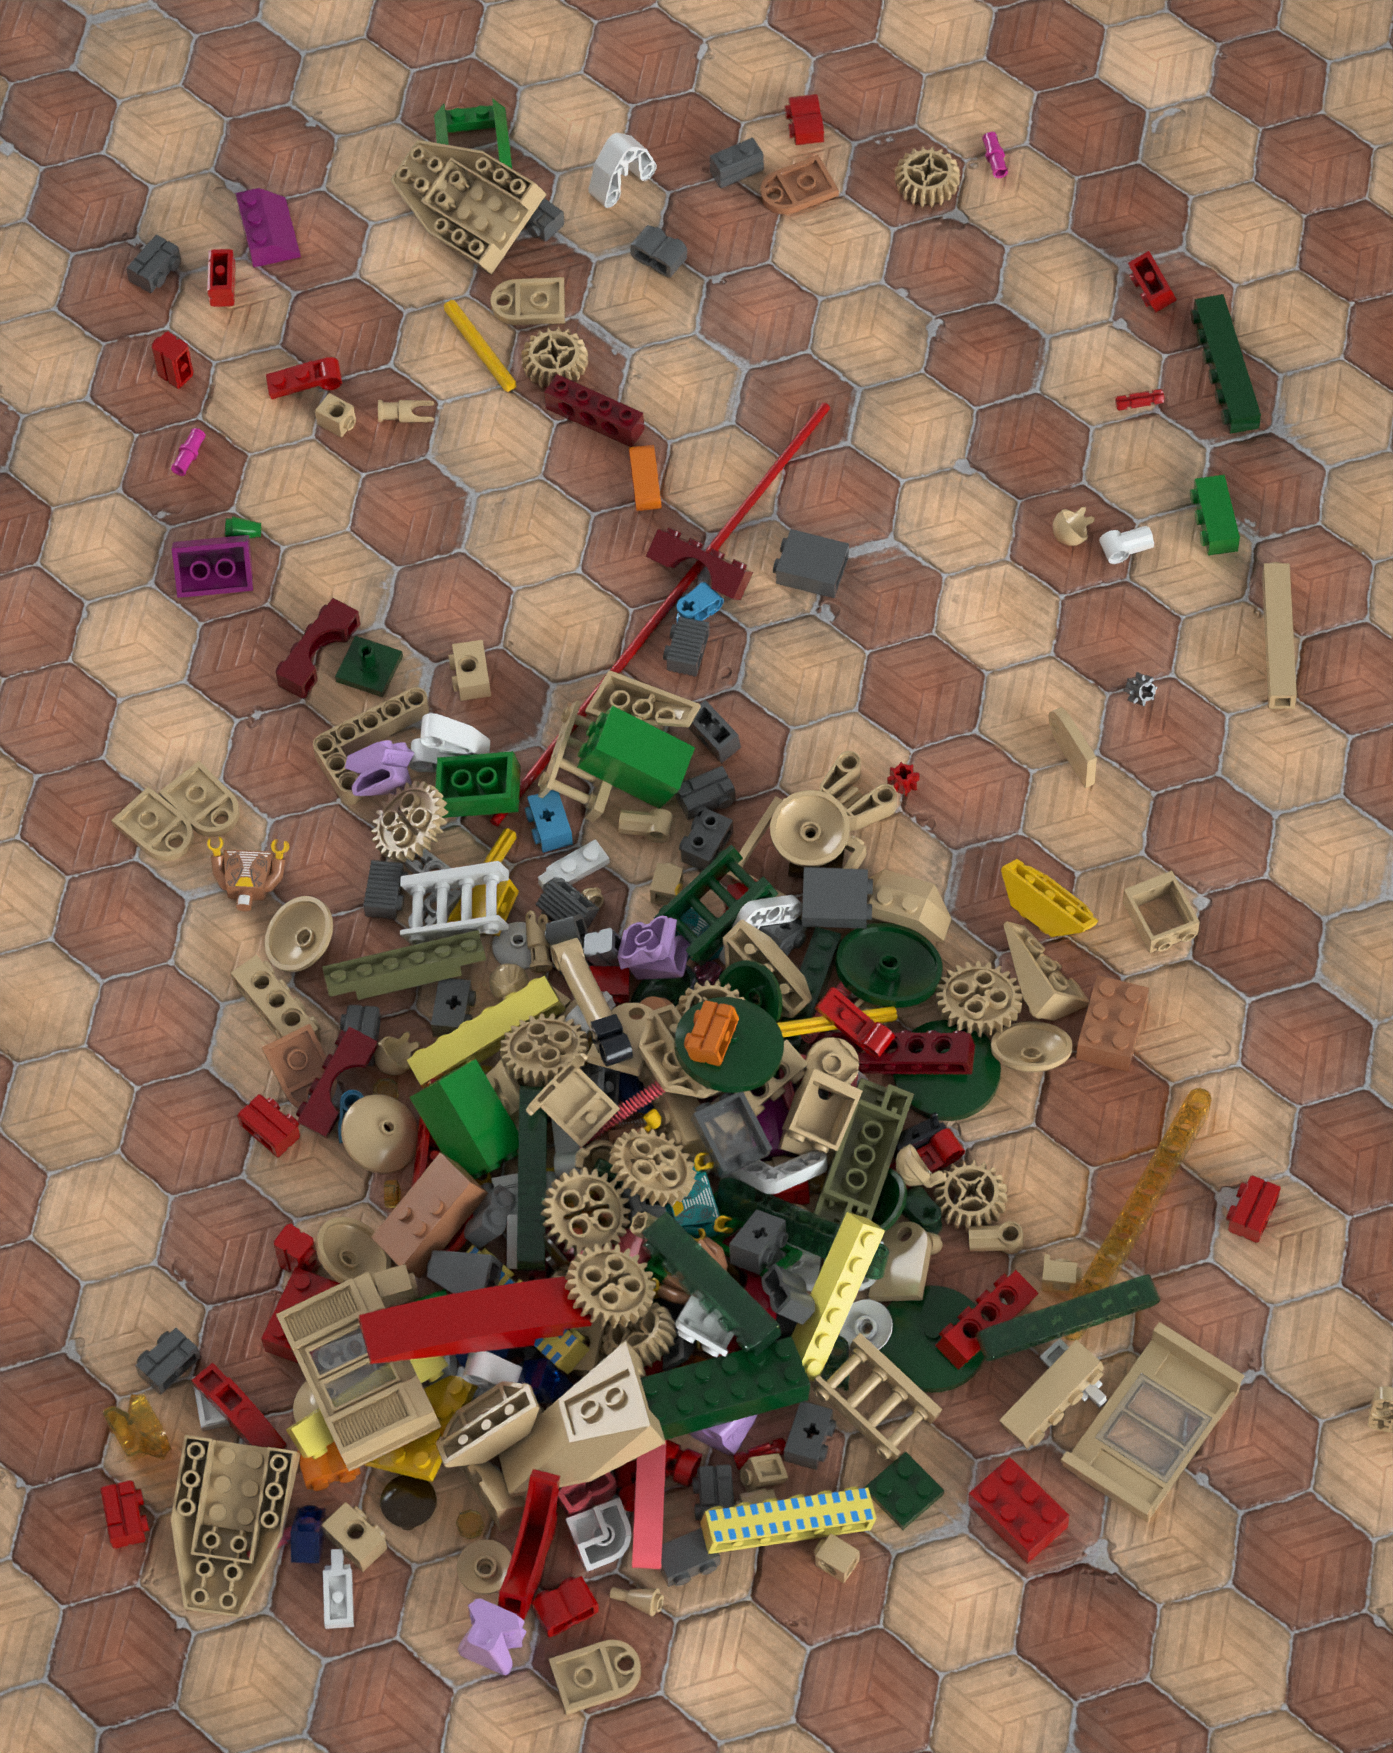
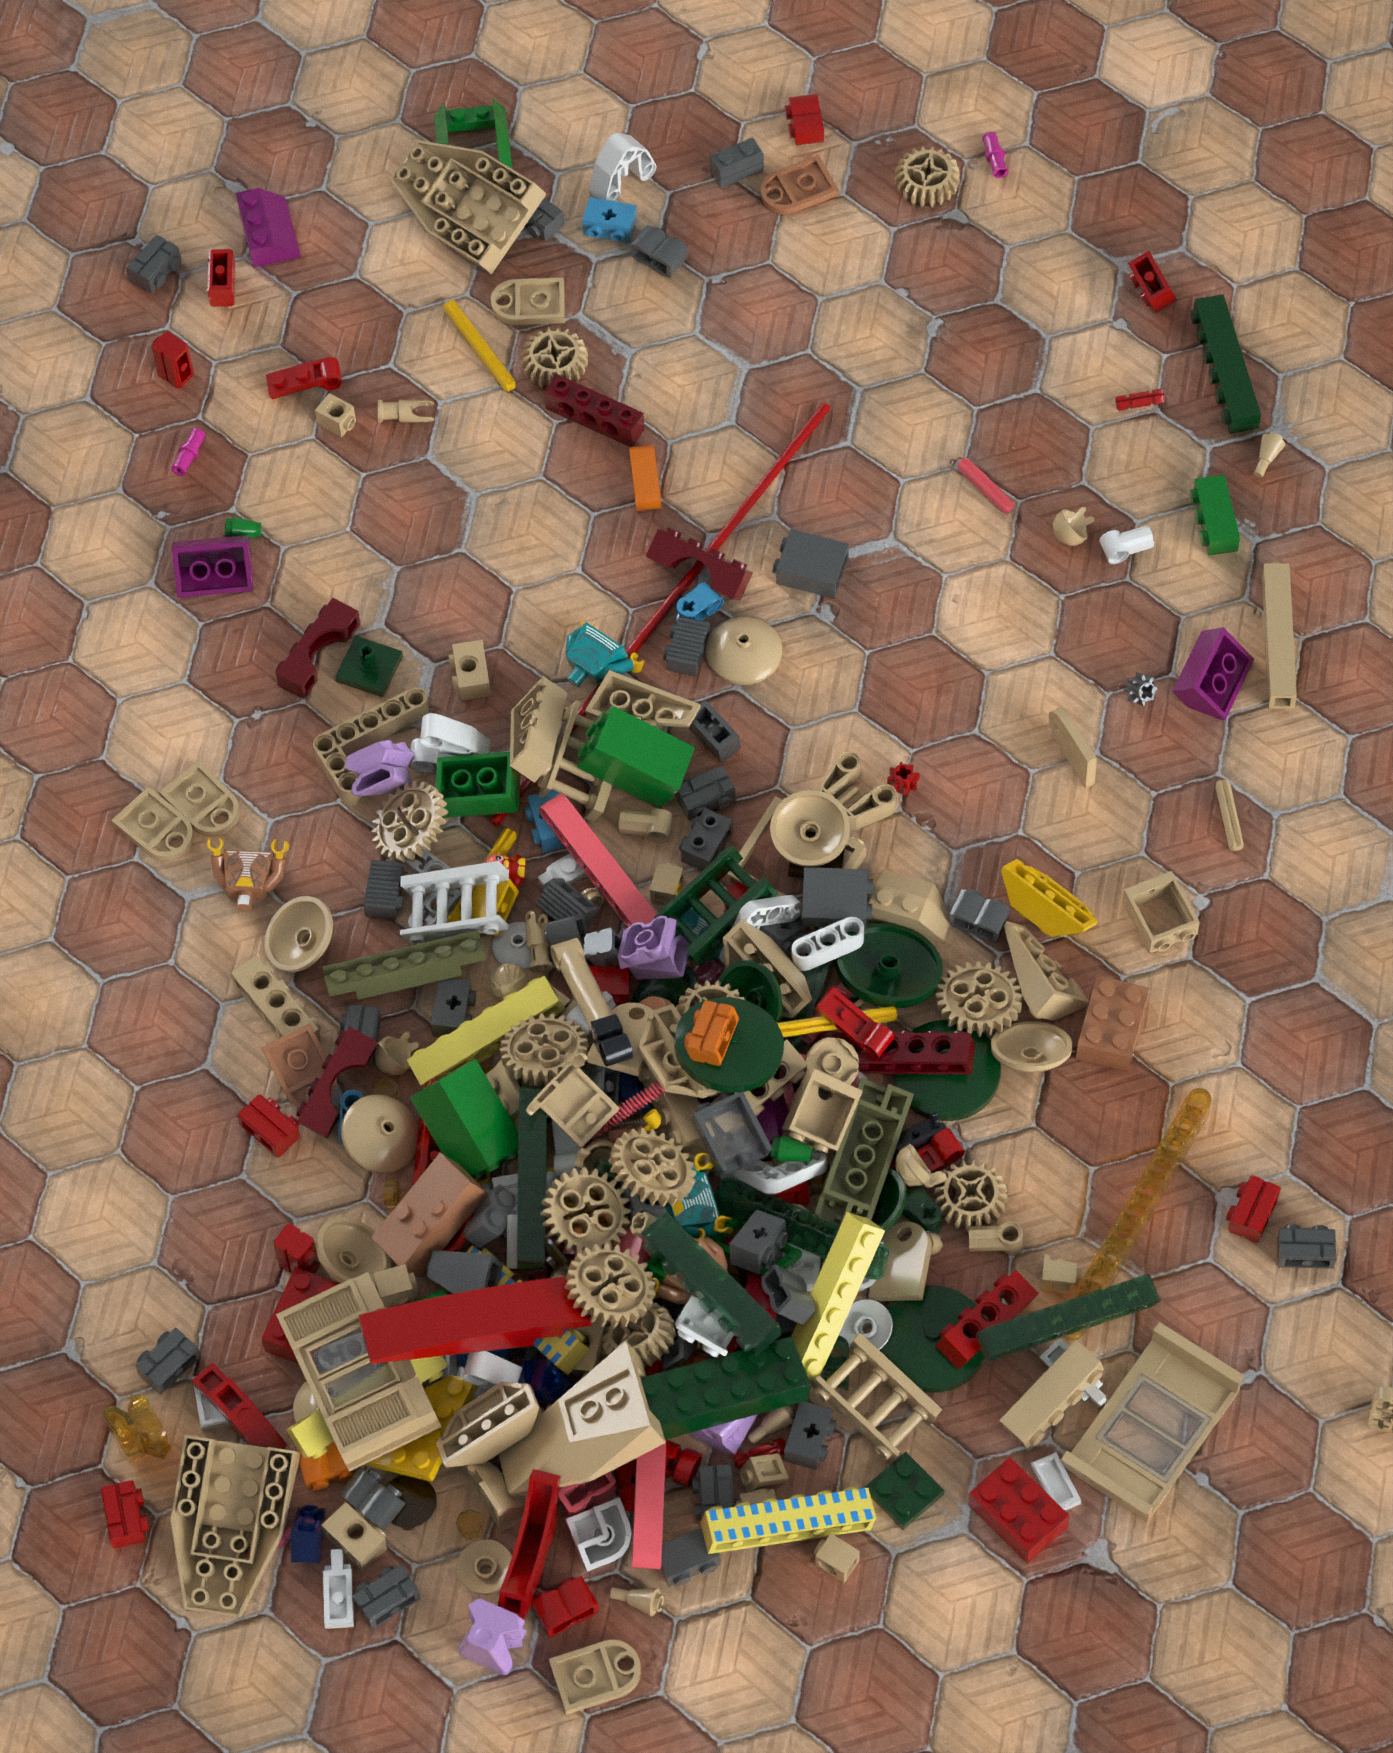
(372, 1497): none -> dark grey brick
(385, 1596): none -> dark grey brick
(515, 866): none -> animal
(536, 729): none -> tan wedge
(595, 654): none -> teal torso
(596, 861): none -> coral beam
(609, 220): none -> dark azure brick
(747, 661): none -> tan dish
(773, 1422): none -> tan cone
(790, 1150): none -> green cone
(834, 933): none -> white beam
(979, 915): none -> dark grey brick
(985, 485): none -> coral axle
(1056, 1481): none -> white tile
(1213, 673): none -> magenta slope
(1229, 815): none -> tan axle
(1270, 447): none -> tan cone
(1306, 1247): none -> dark grey brick

